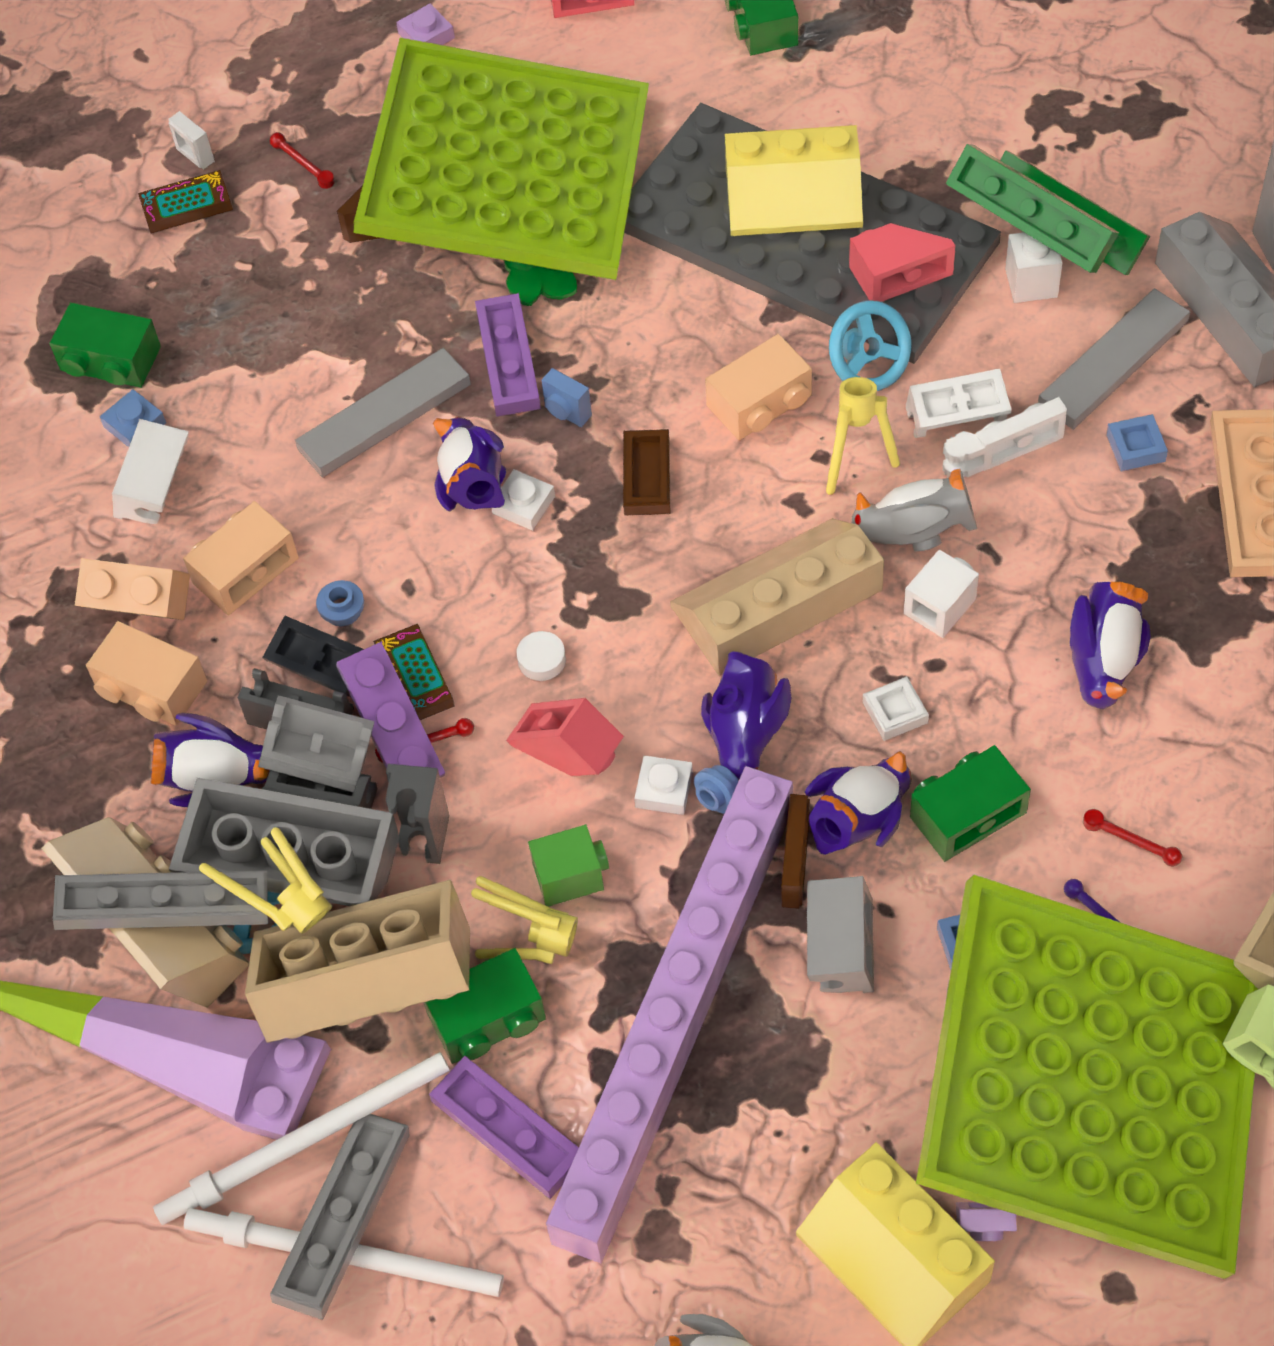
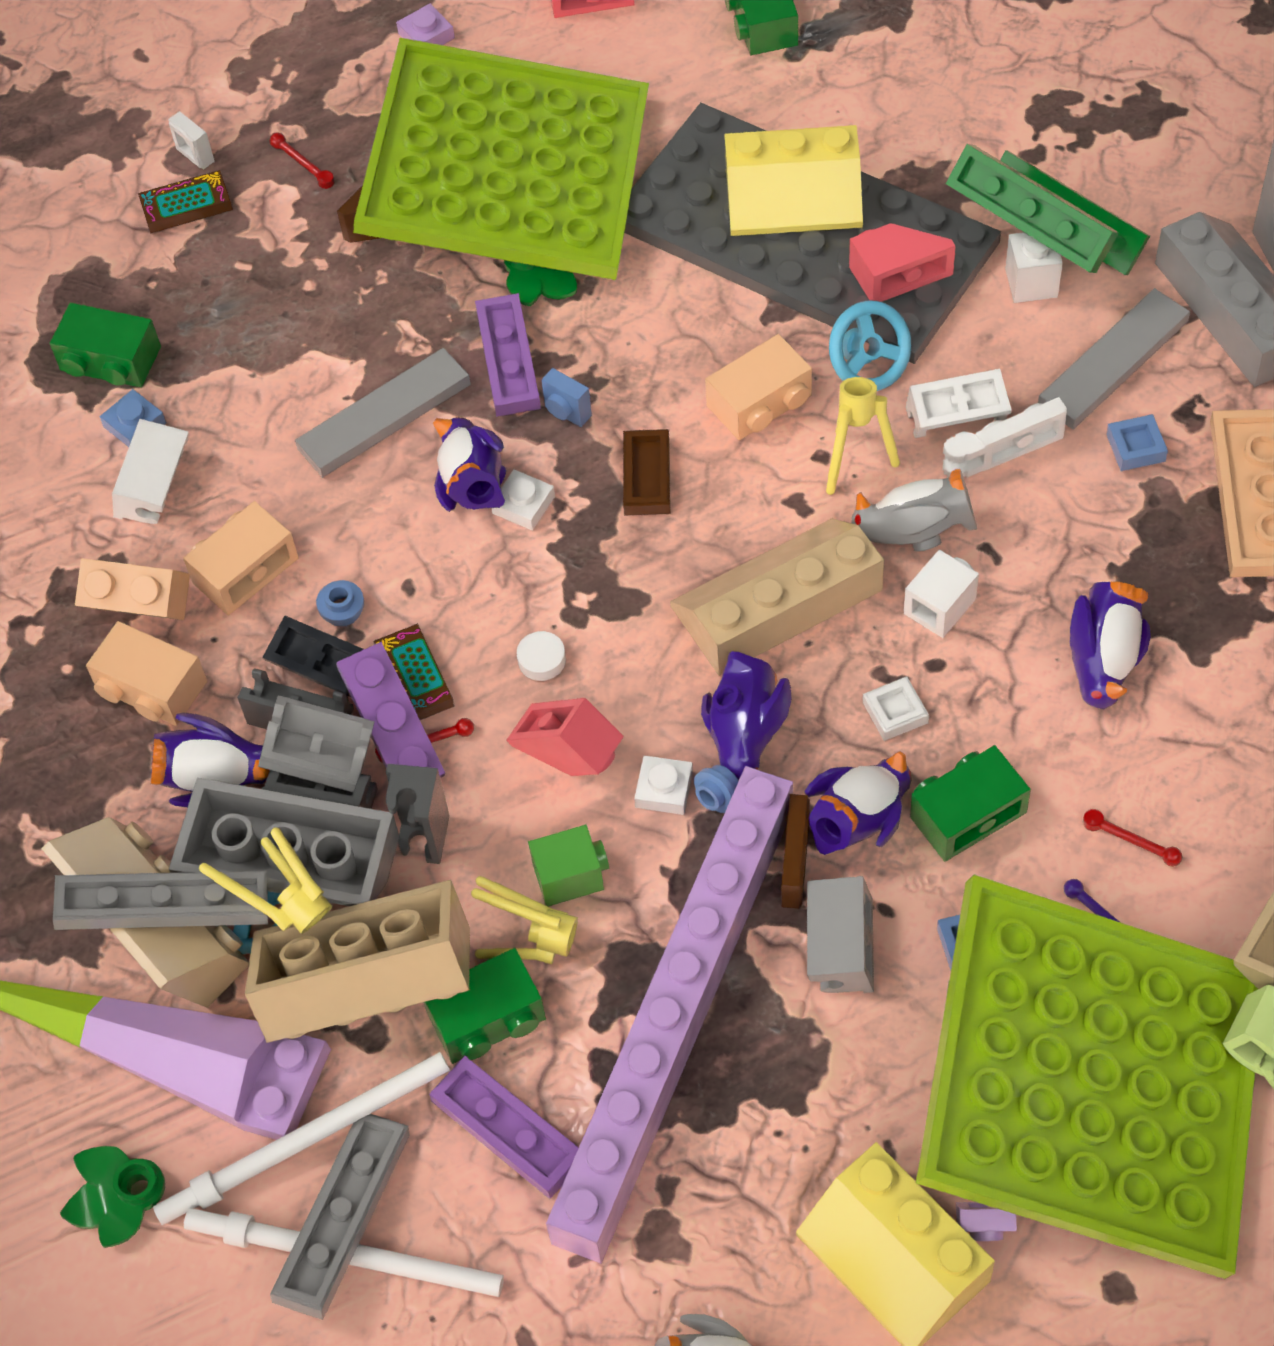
(107, 1197): none -> green plate

